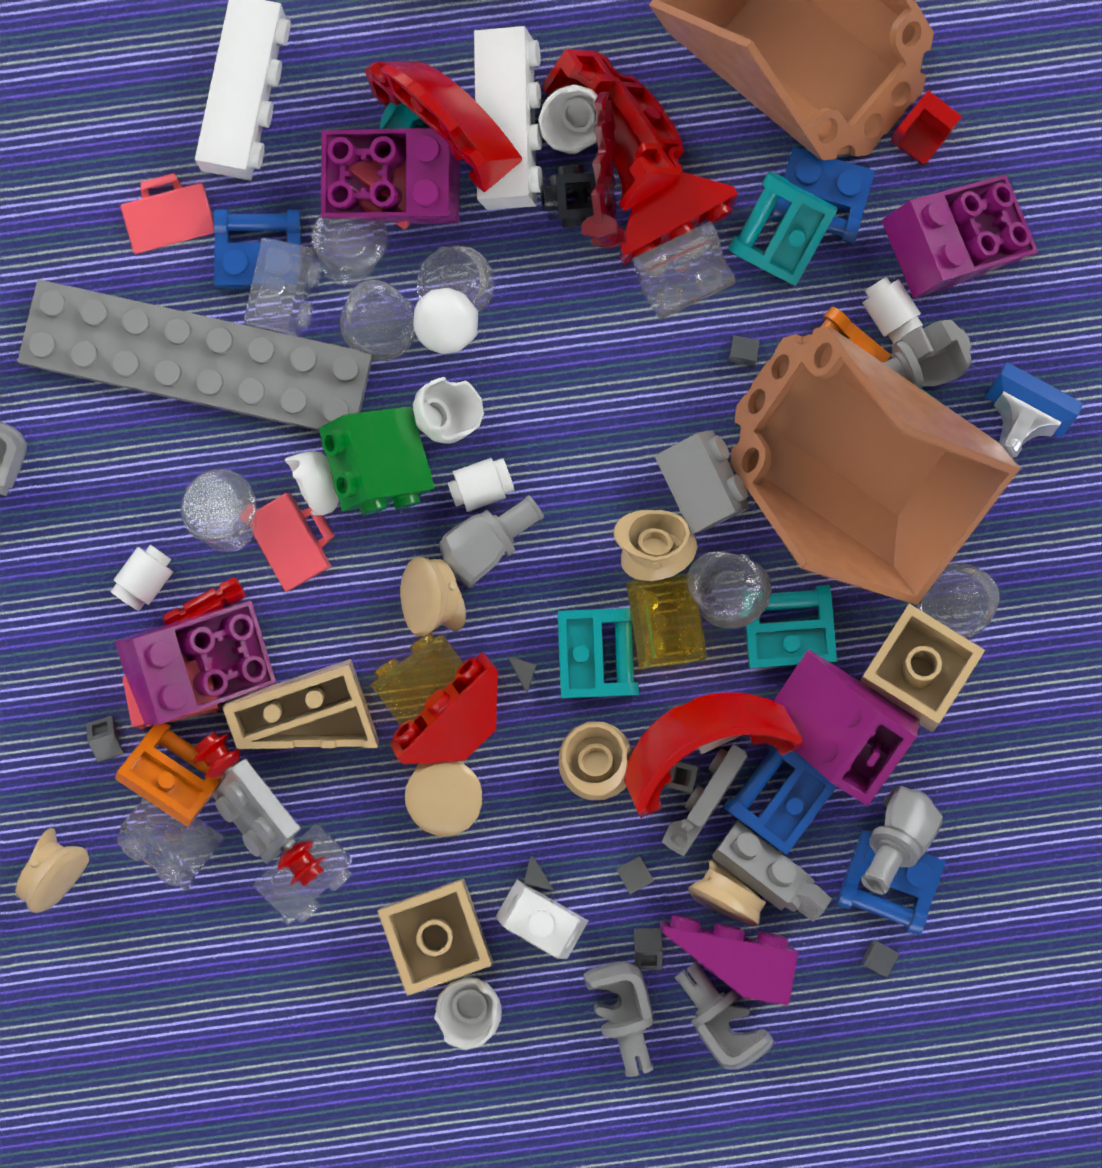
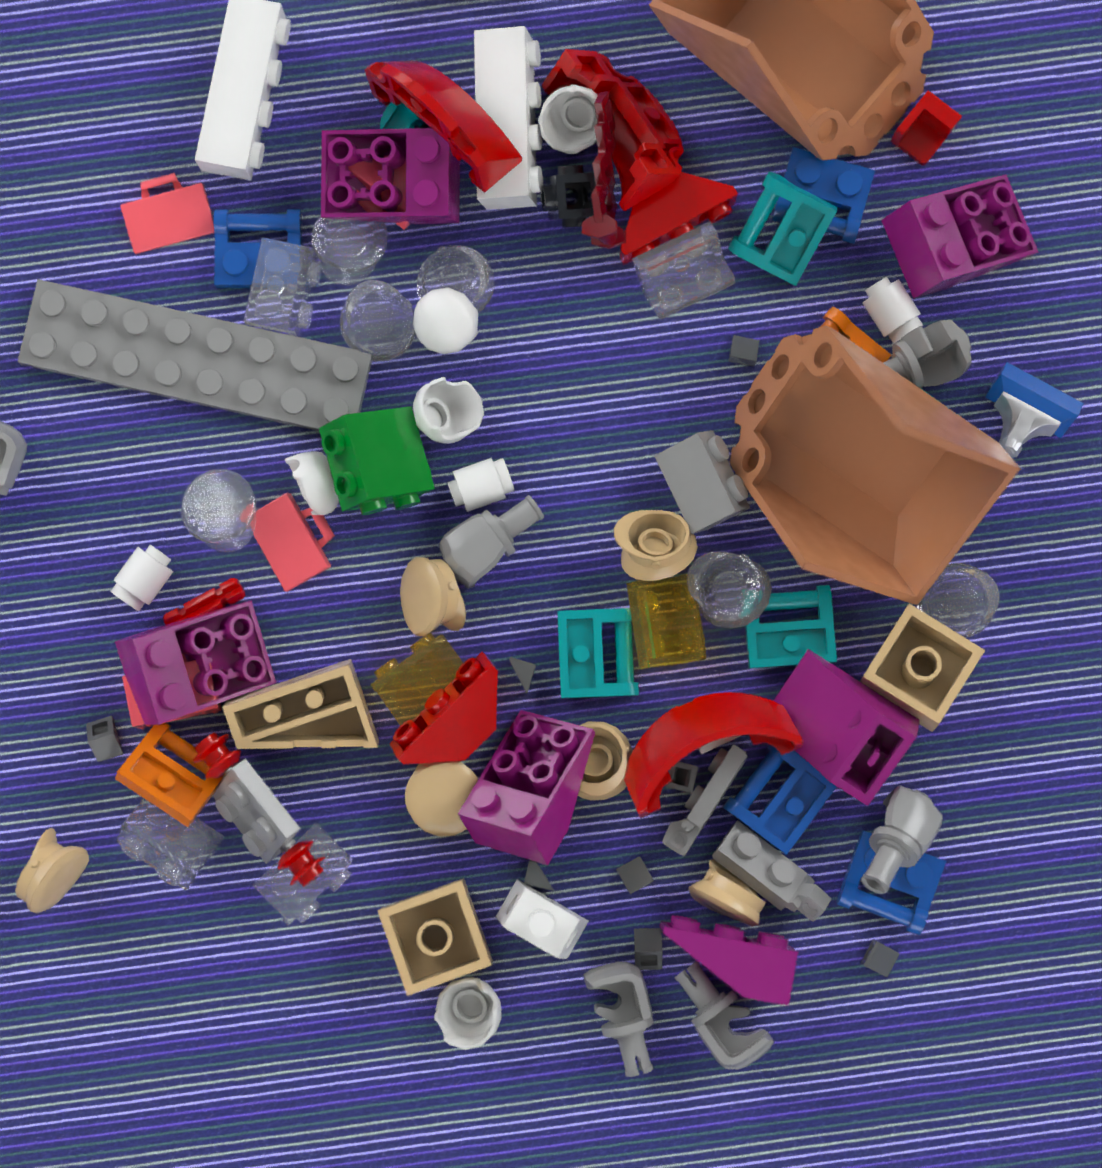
(529, 787): none -> magenta slope

